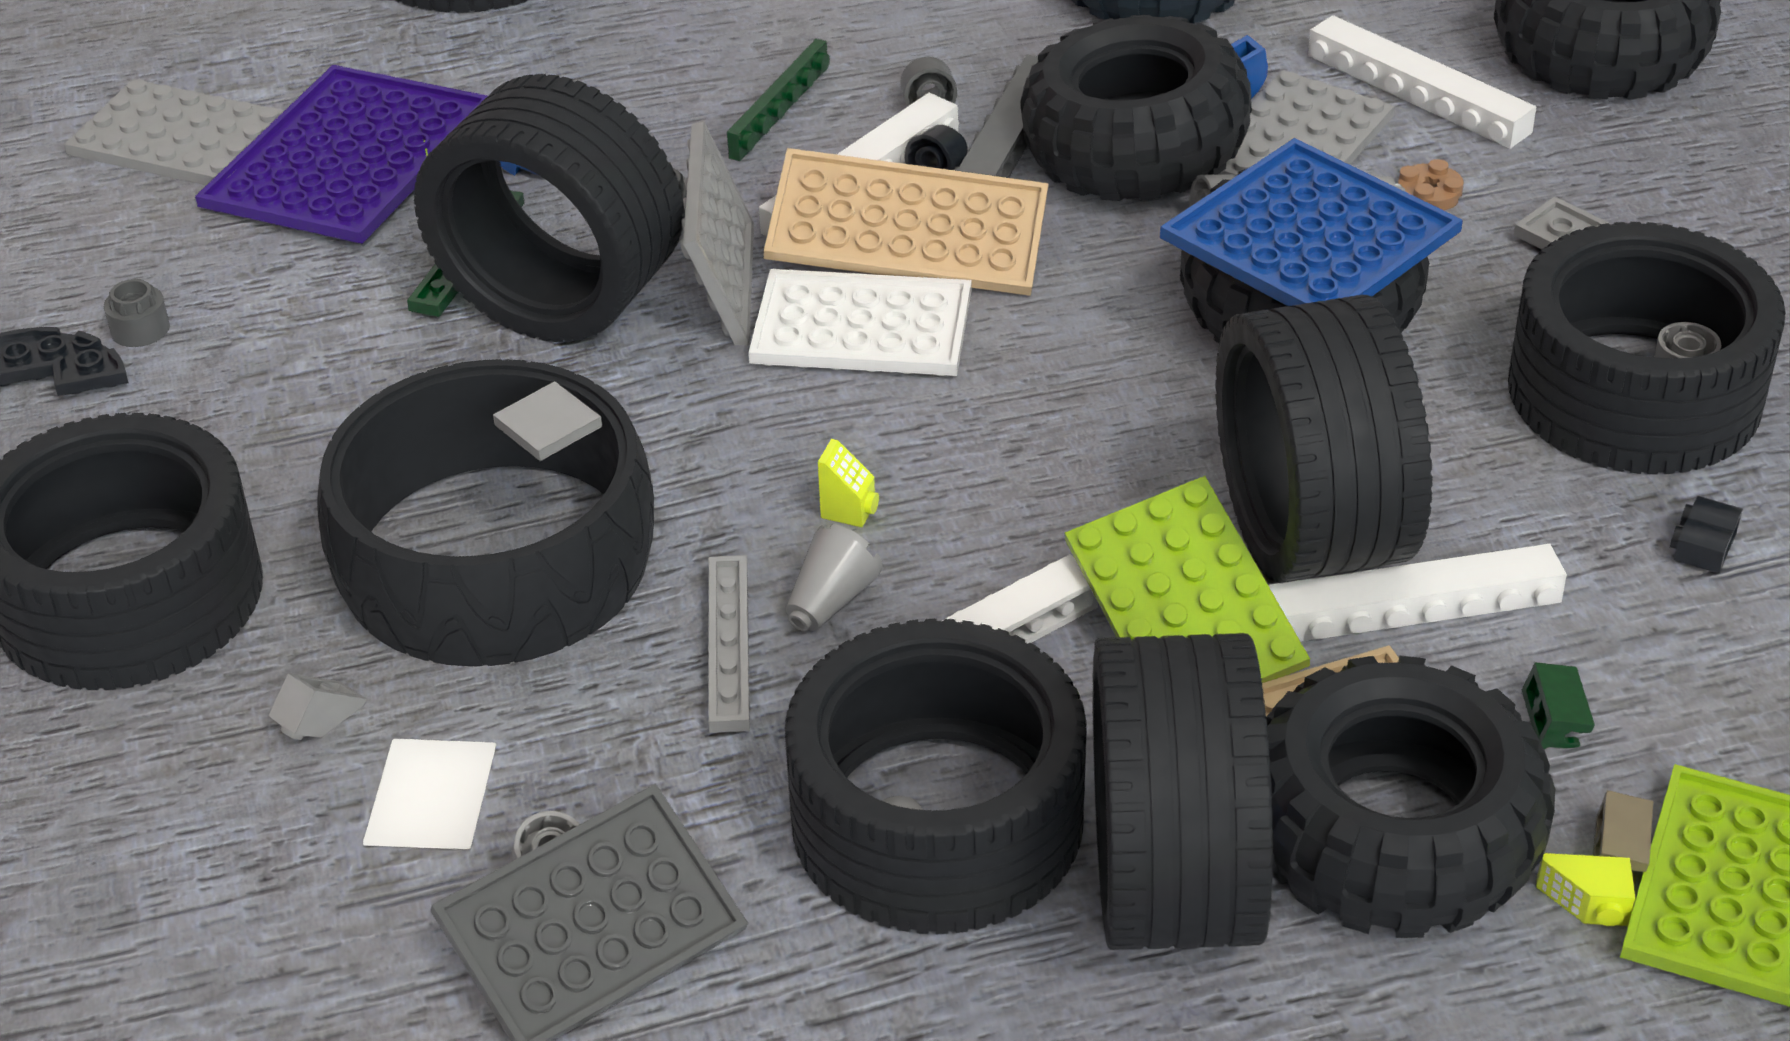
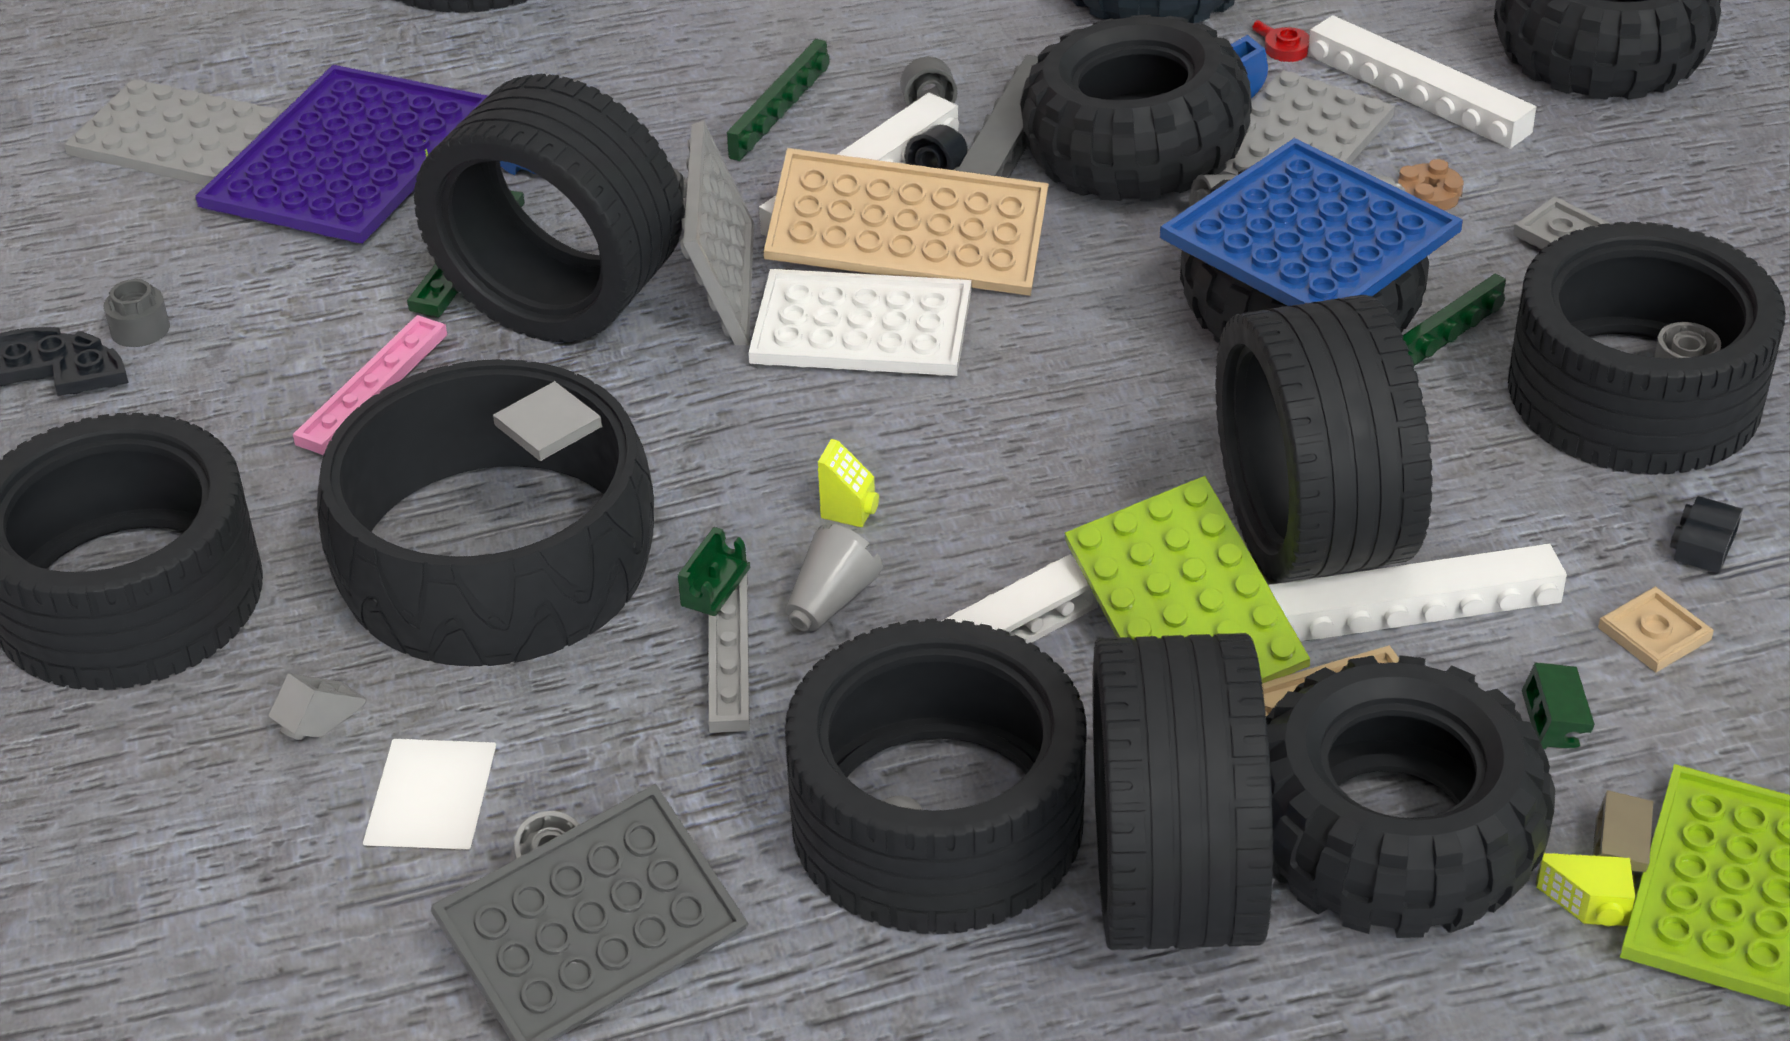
(384, 369): none -> bright pink plate
(712, 573): none -> dark green hinge
(1283, 43): none -> red piece
(1455, 318): none -> dark green plate
(1655, 629): none -> tan tile

